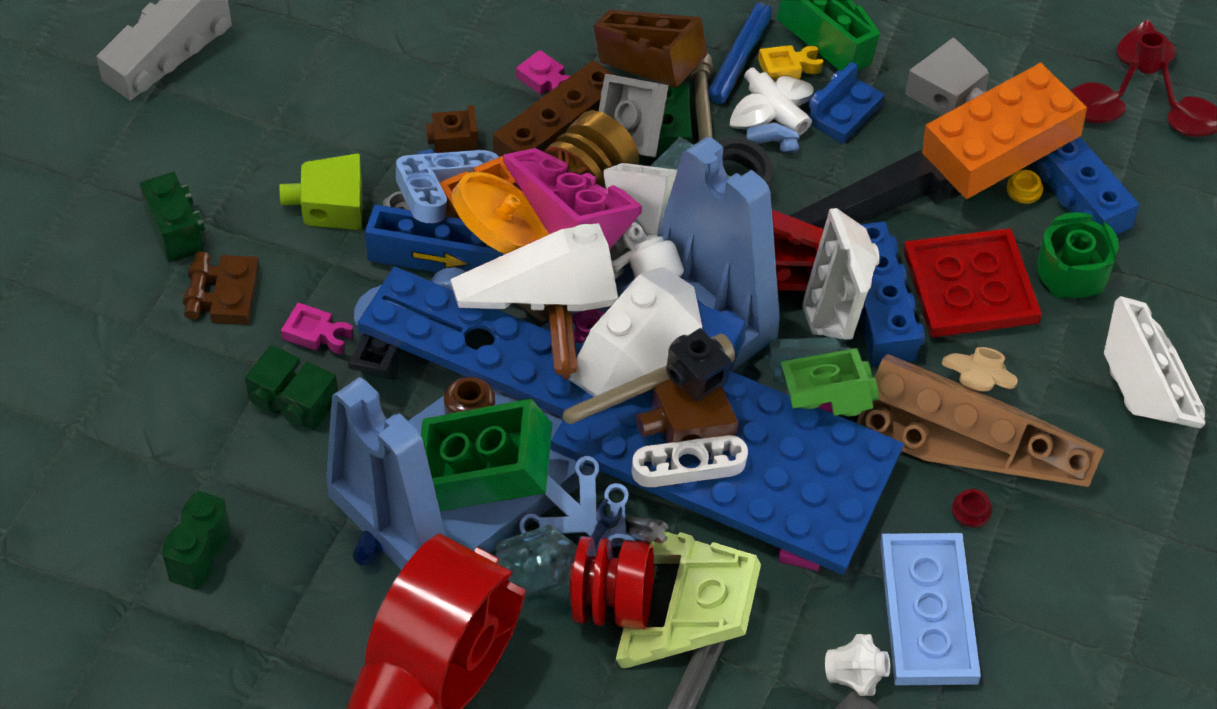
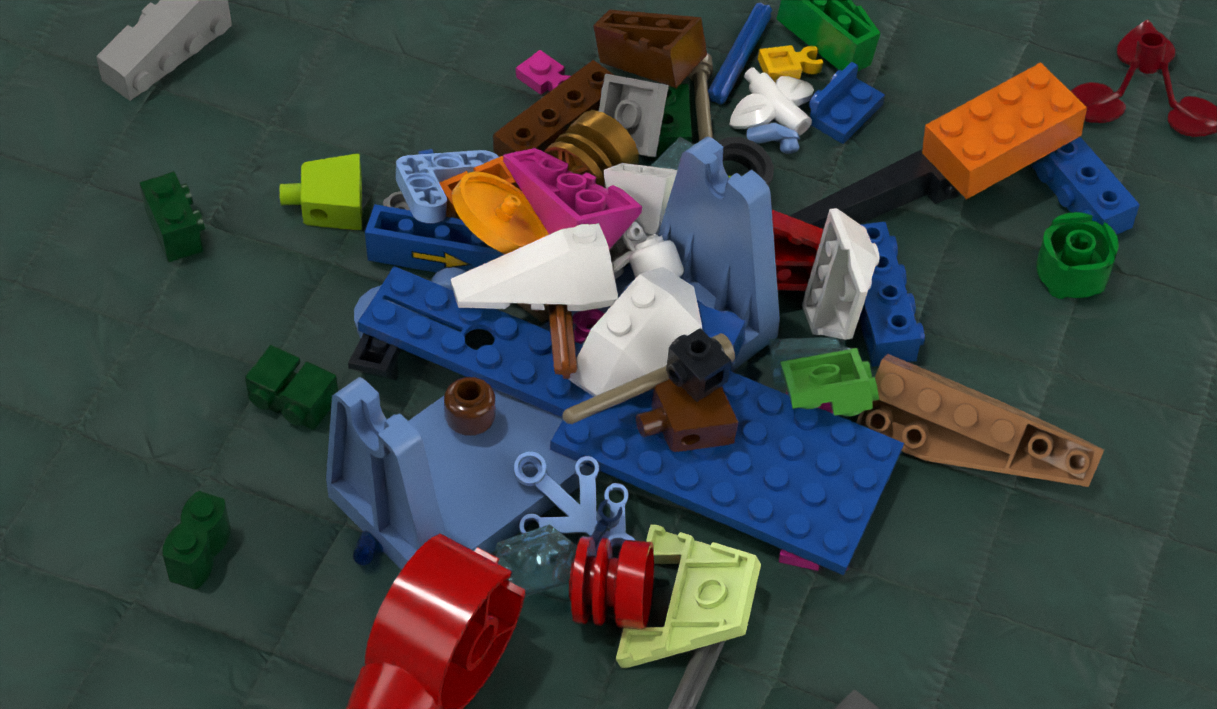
(234, 288): reddish brown plate -> none
(313, 326): dark pink plate -> none
(453, 131): reddish brown brick -> none
(488, 453): green brick -> none
(646, 529): dark grey axle -> none
(679, 474): white beam -> none
(857, 665): white rock -> none
(929, 609): light blue plate -> none
(947, 78): light grey torso -> none
(971, 282): red plate -> none
(972, 508): dark red plate -> none
(981, 370): tan plate -> none
(1024, 187): yellow plate -> none
(1149, 367): white wedge -> none

